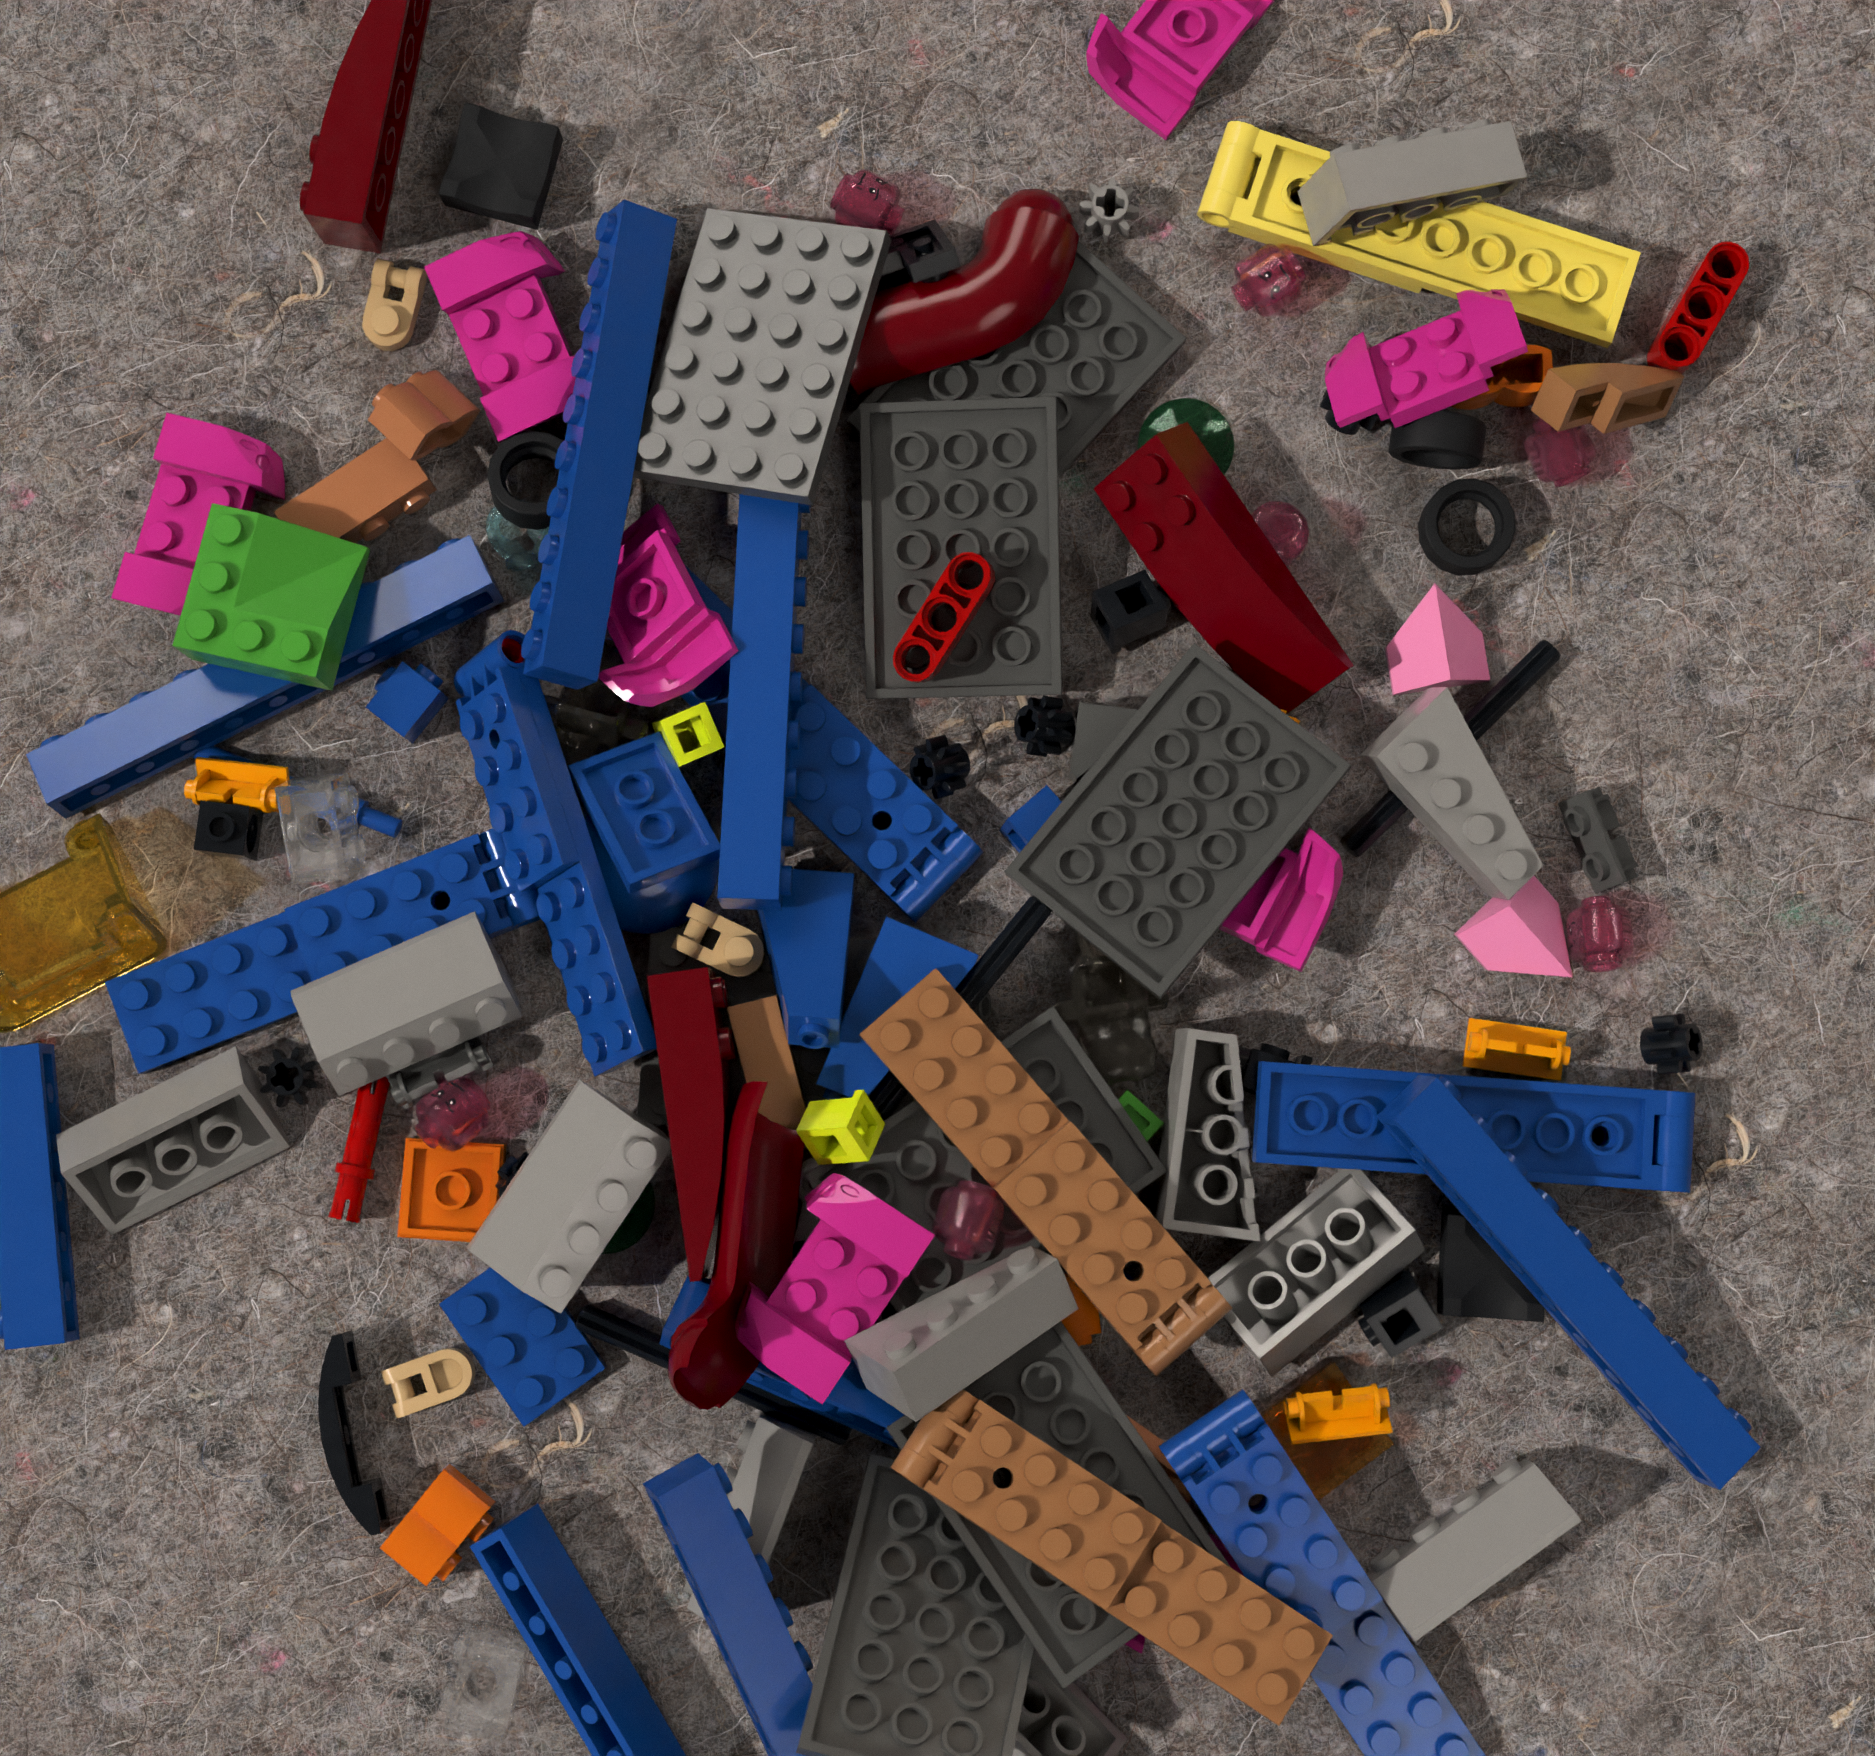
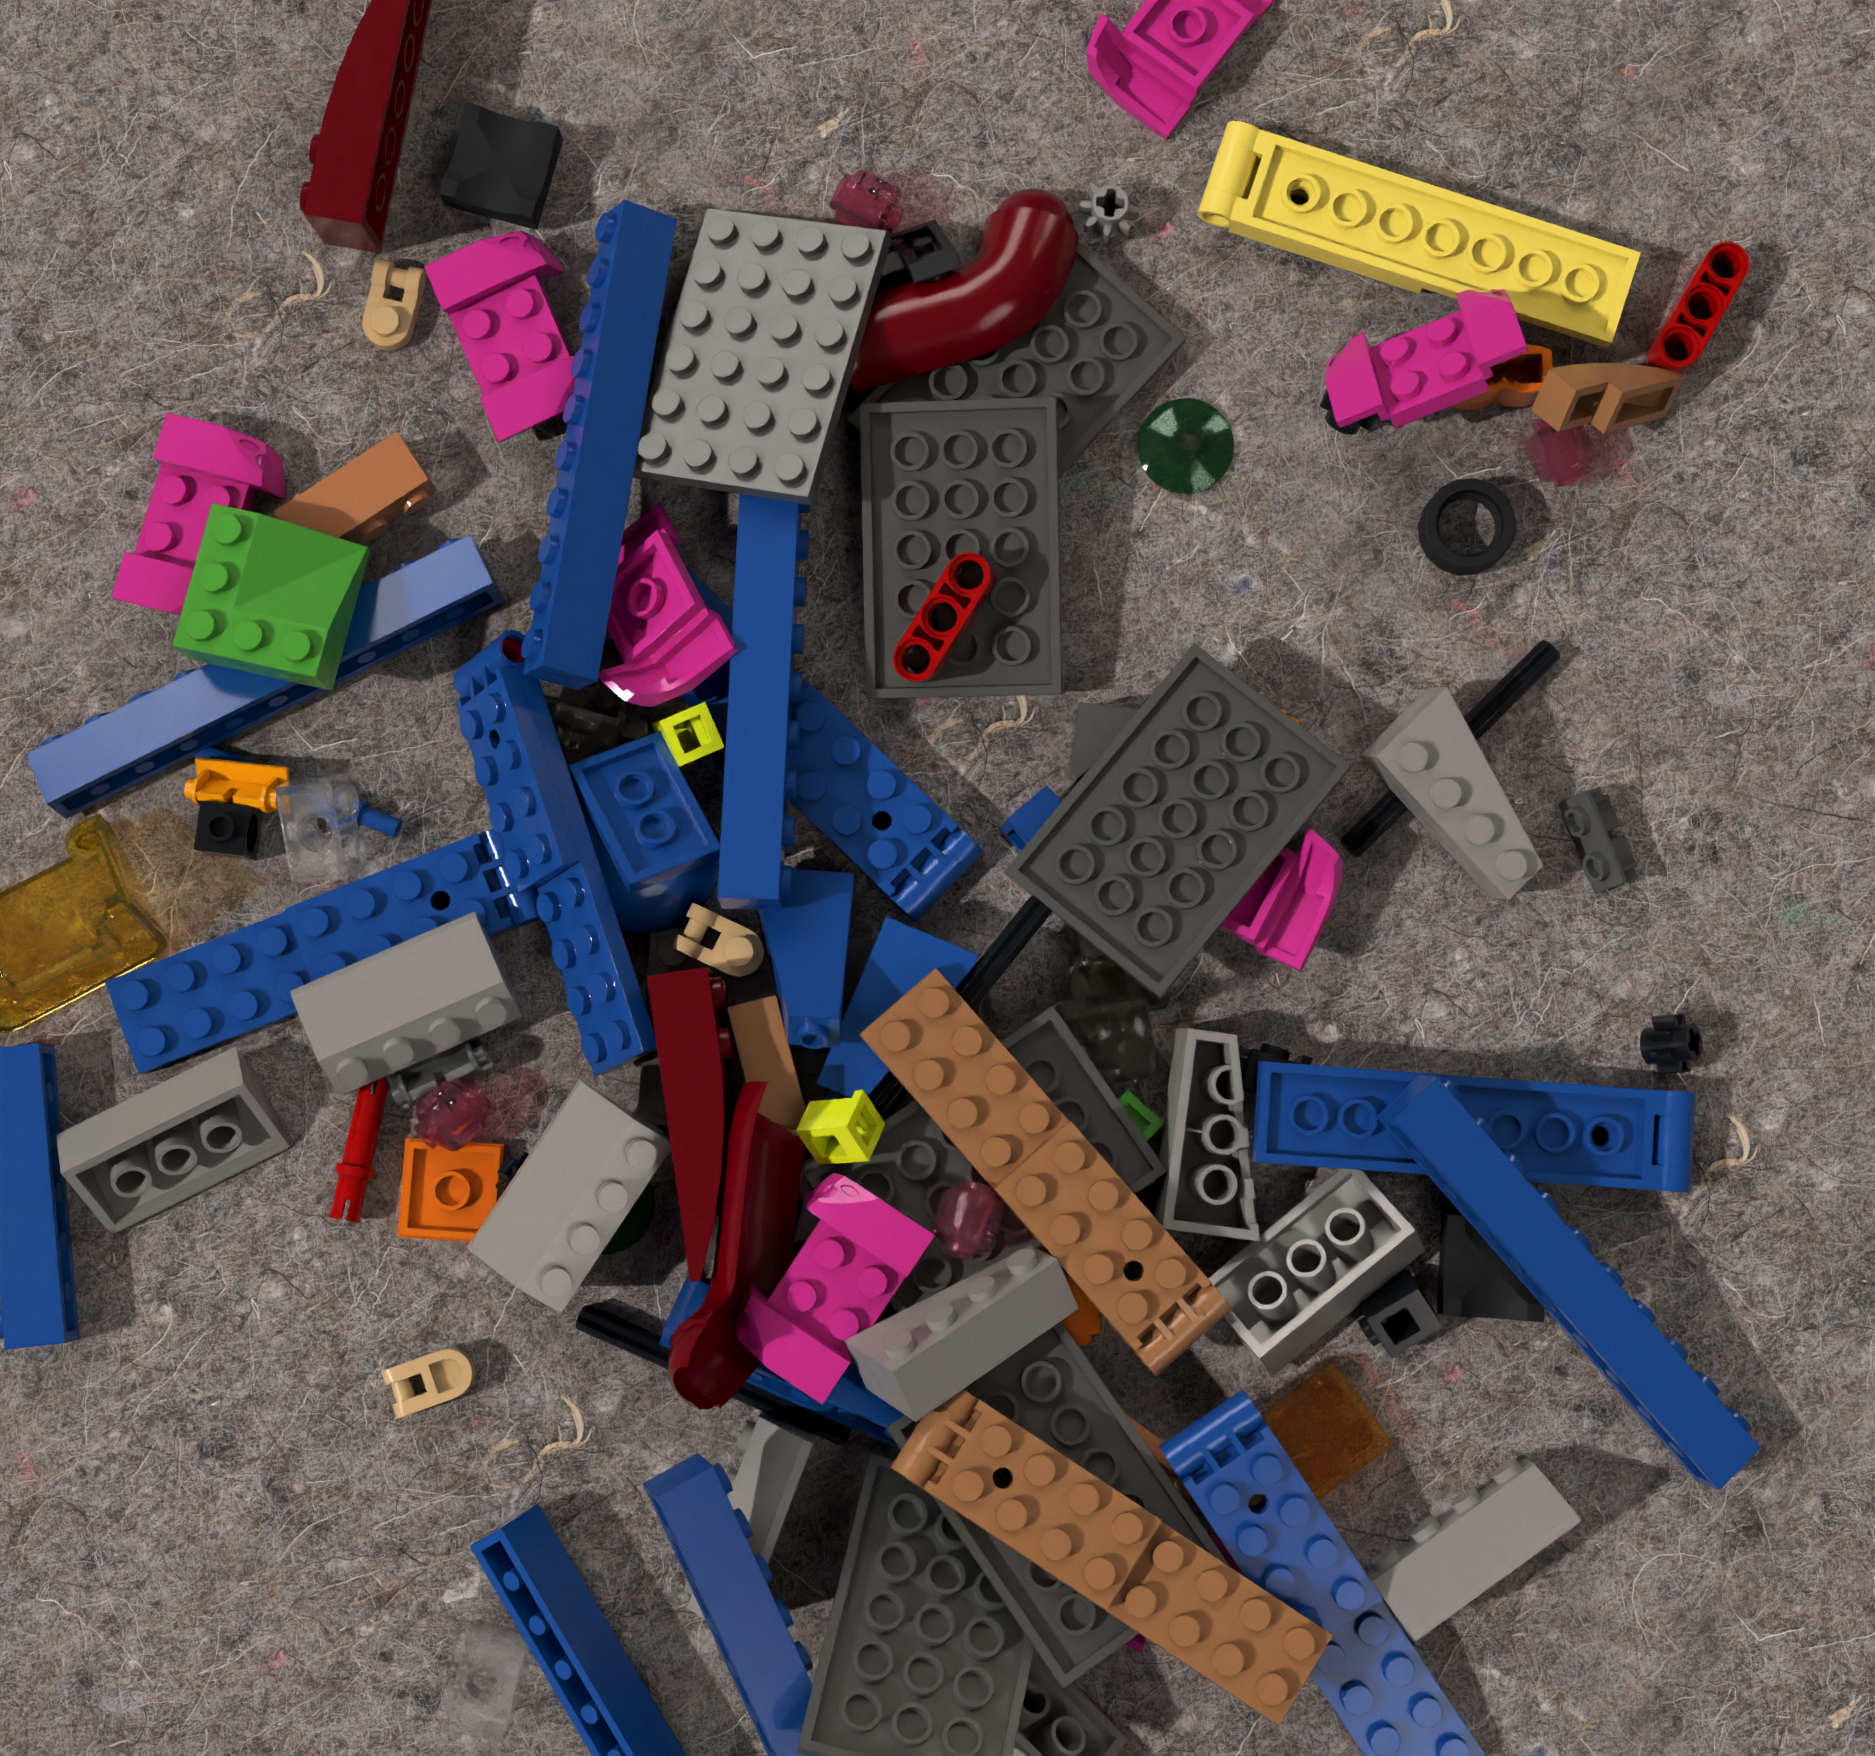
(277, 1072): black gear -> none
(362, 1498): black slope -> none
(407, 699): blue brick -> none
(422, 414): nougat brick -> none
(438, 1525): orange brick -> none
(509, 454): black tyre -> none
(515, 556): clear light blue piece -> none
(522, 1344): blue plate -> none
(940, 767): black gear -> none
(1044, 726): black gear -> none
(1134, 596): black brick -> none
(1221, 568): dark red slope -> none
(1268, 280): clear pink head -> none
(1284, 528): clear pink head -> none
(1330, 1417): light orange hinge -> none
(1410, 177): light grey wedge -> none
(1436, 648): bright pink slope -> none
(1440, 441): black tyre -> none
(1515, 1049): light orange hinge -> none
(1519, 934): bright pink slope -> none
(1599, 934): clear pink head -> none

